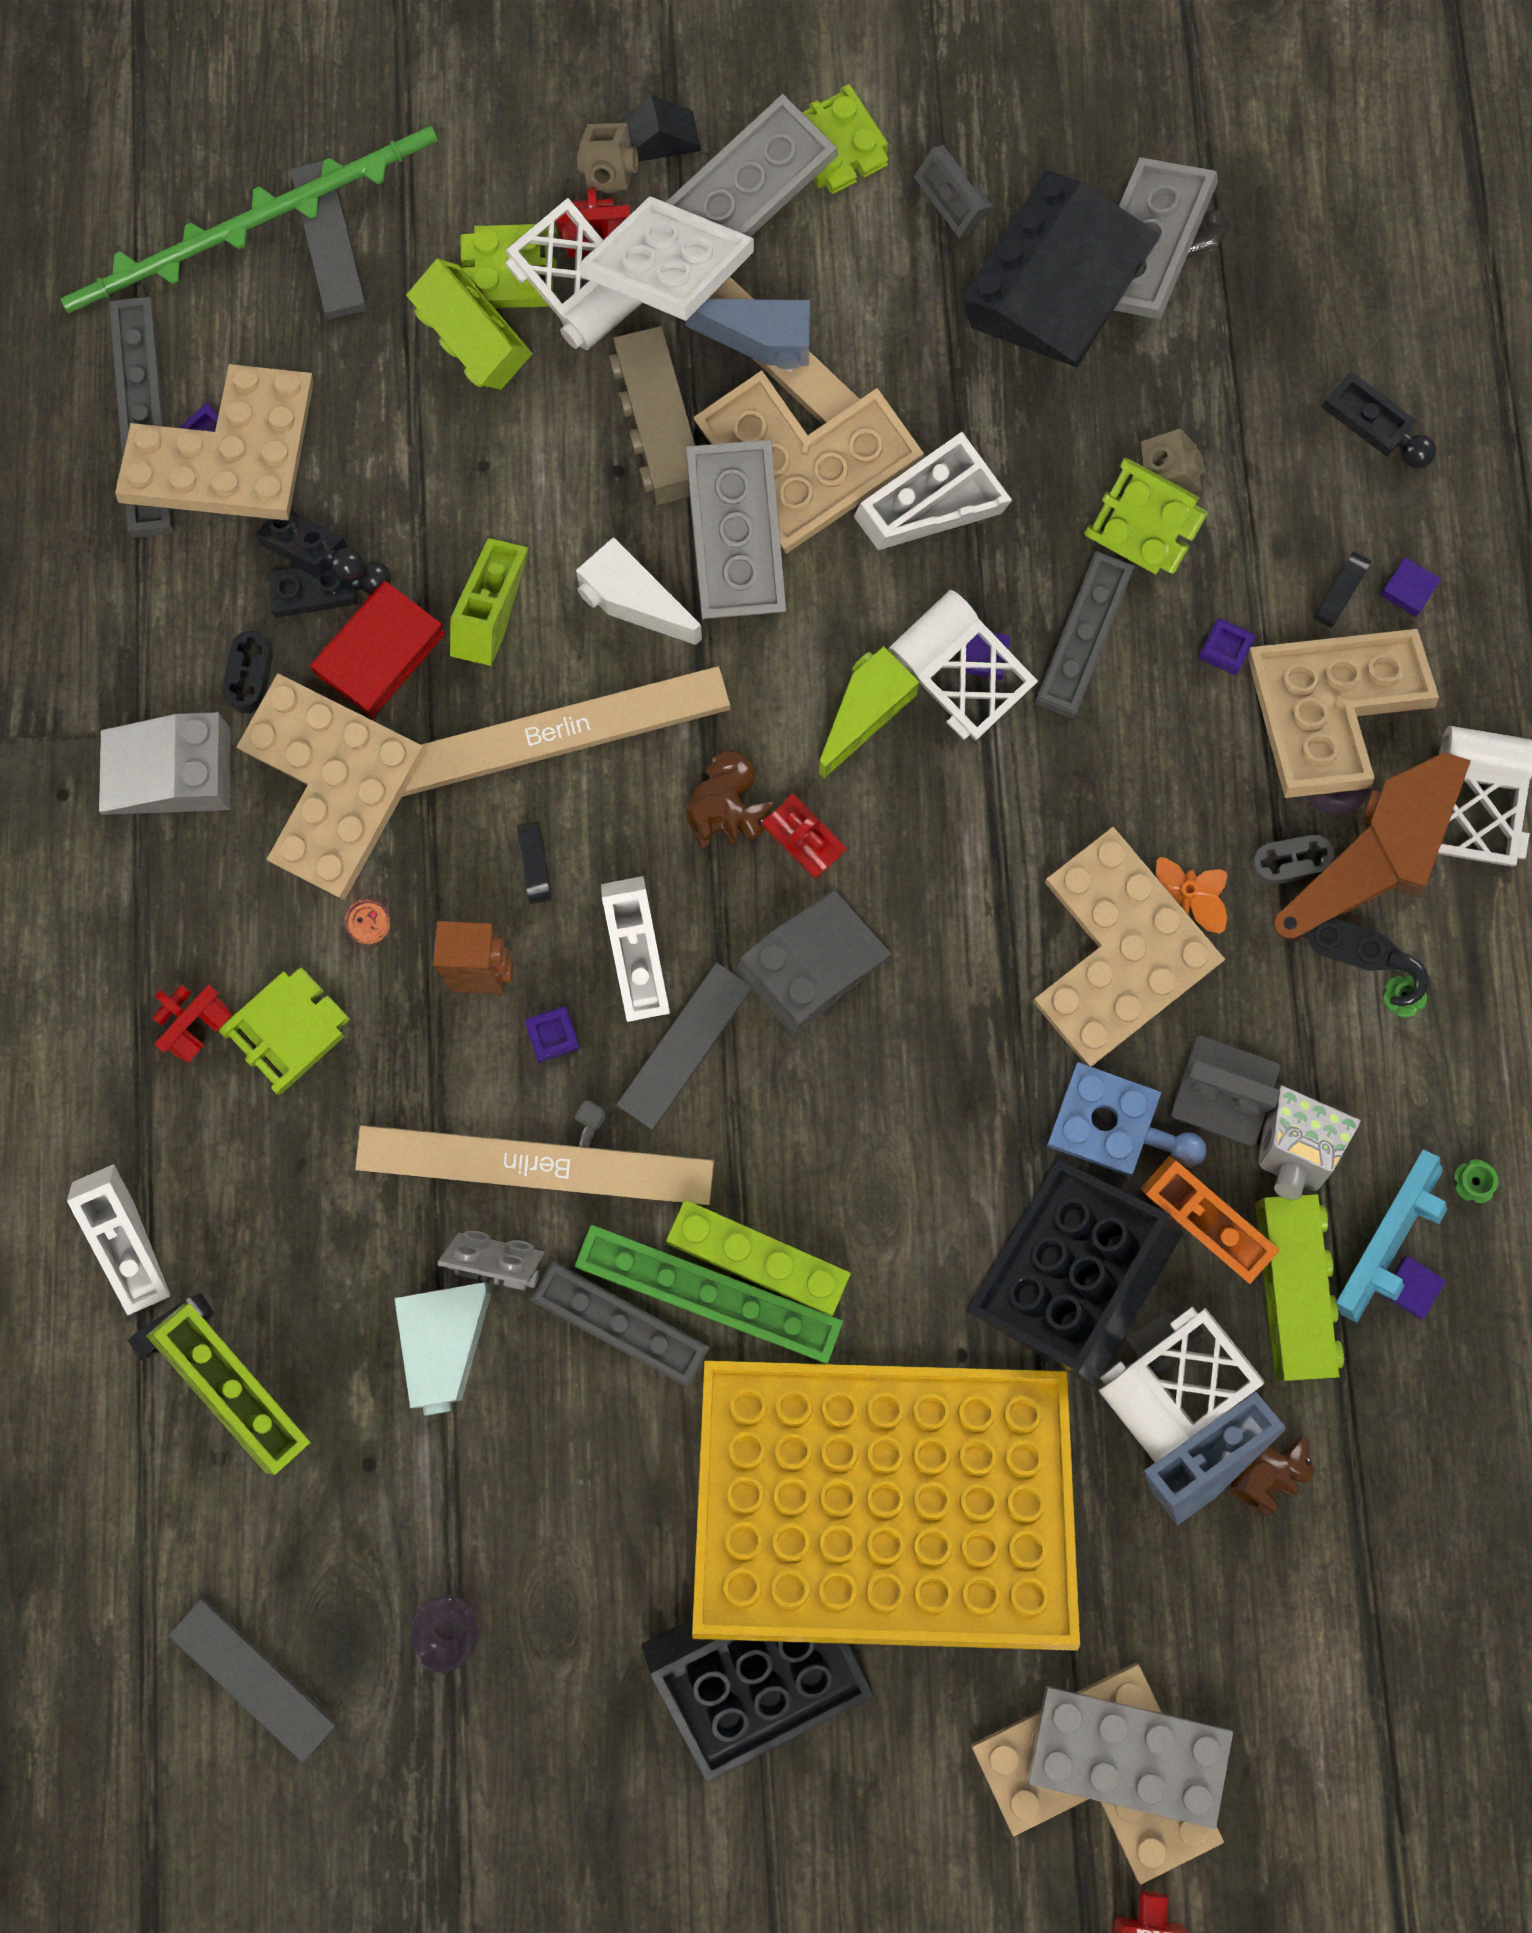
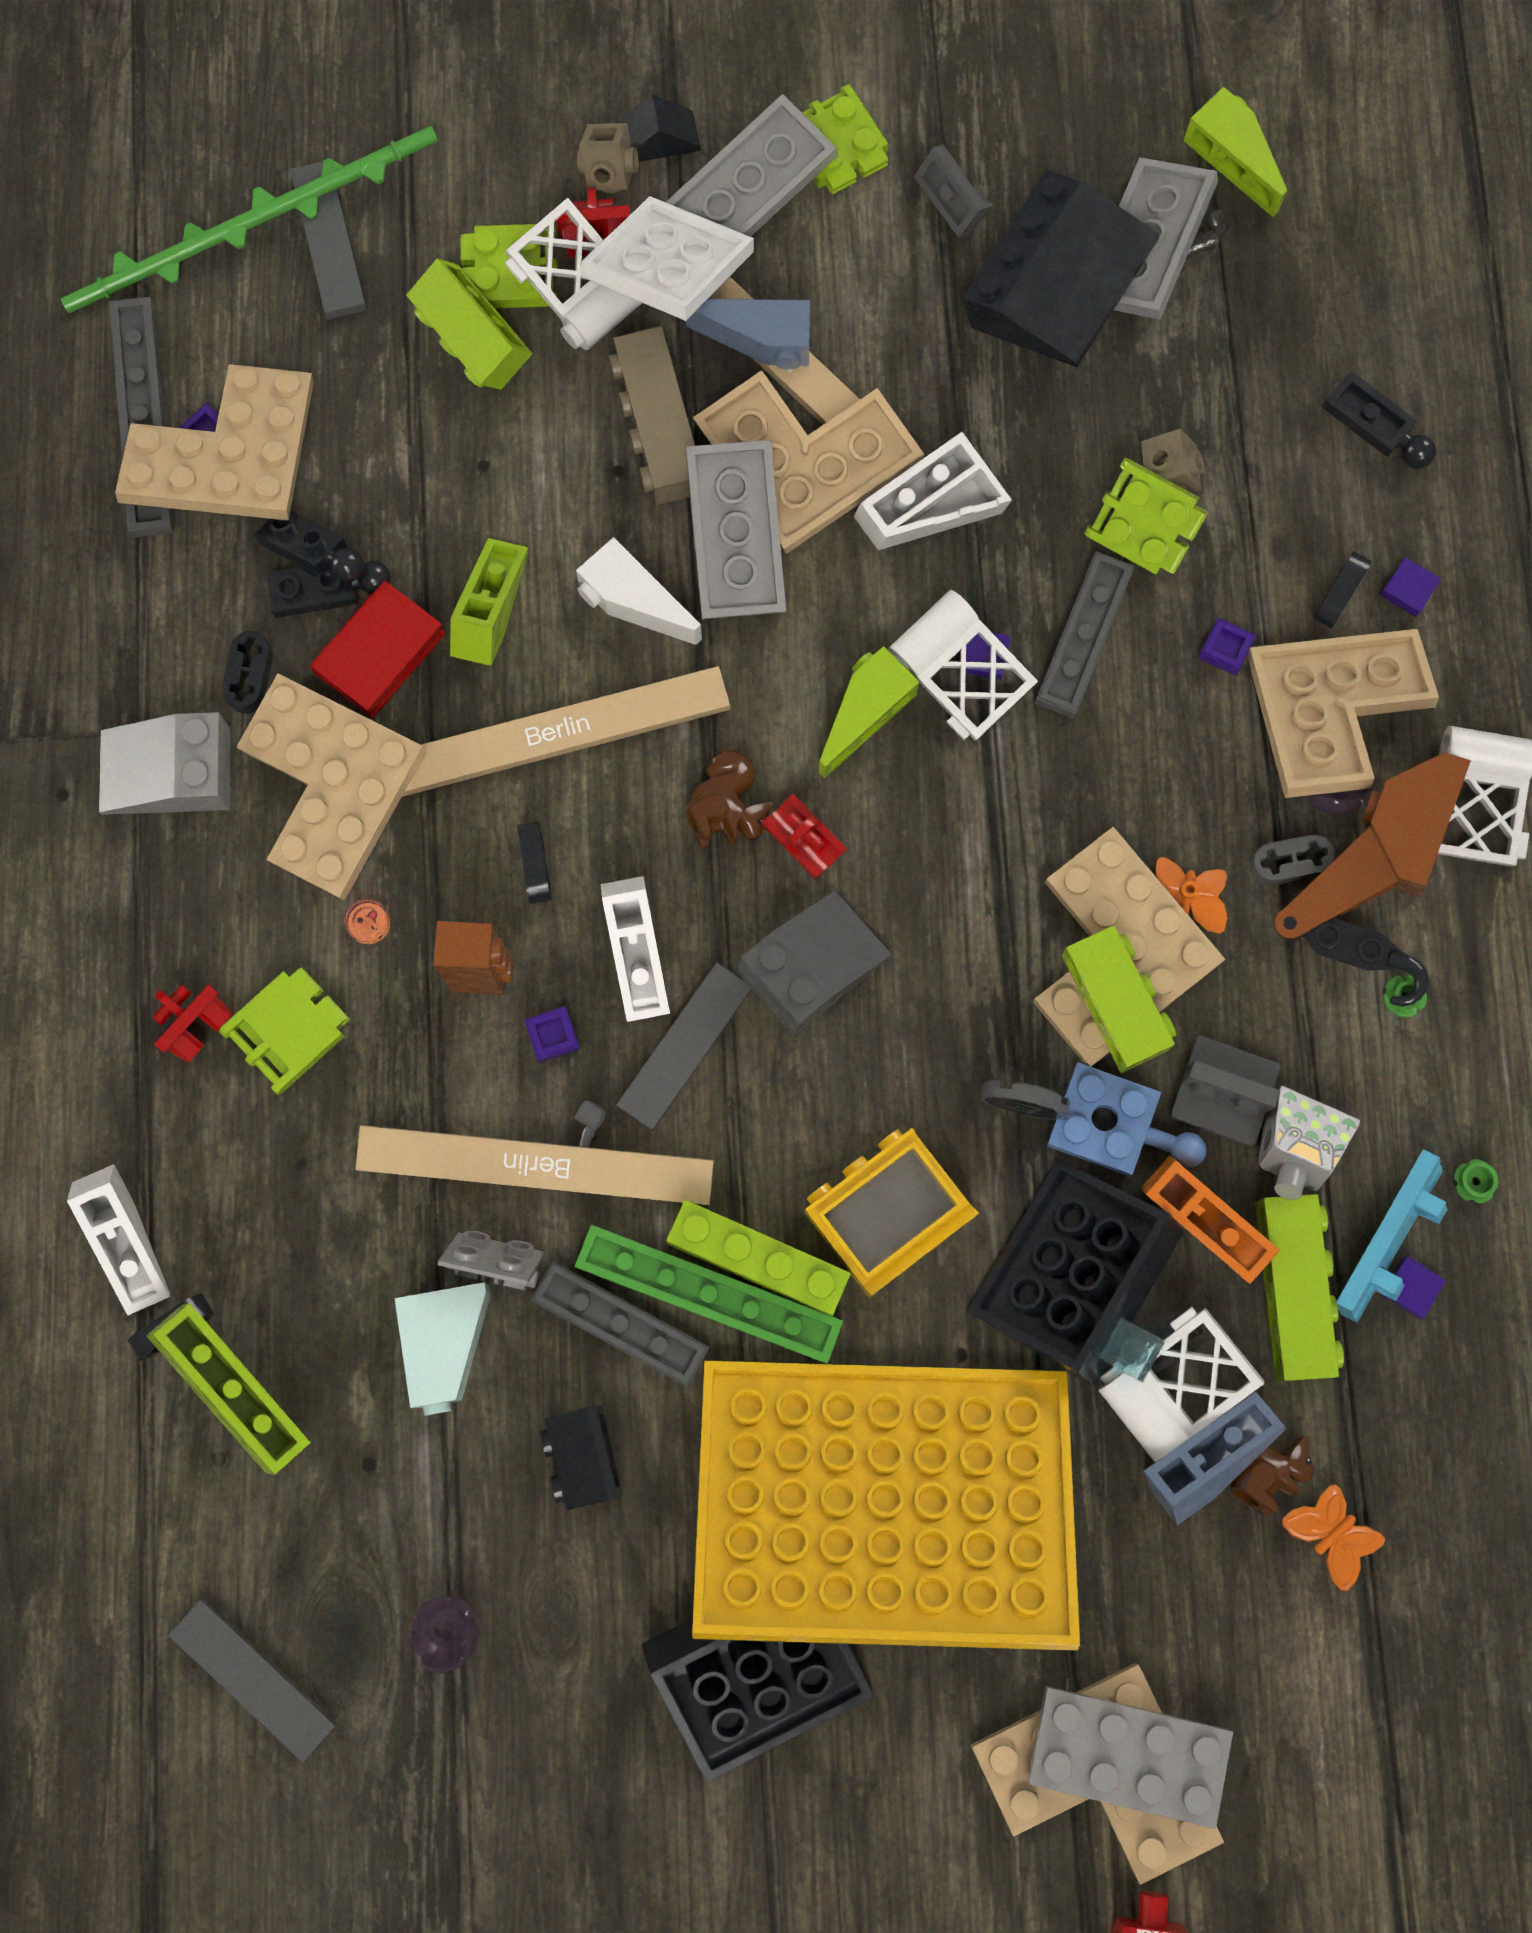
(581, 1457): none -> black slope
(889, 1211): none -> window
(1025, 1100): none -> dark grey tile
(1119, 998): none -> lime brick
(1131, 1350): none -> clear light blue plate
(1234, 144): none -> lime slope
(1338, 1532): none -> orange piece

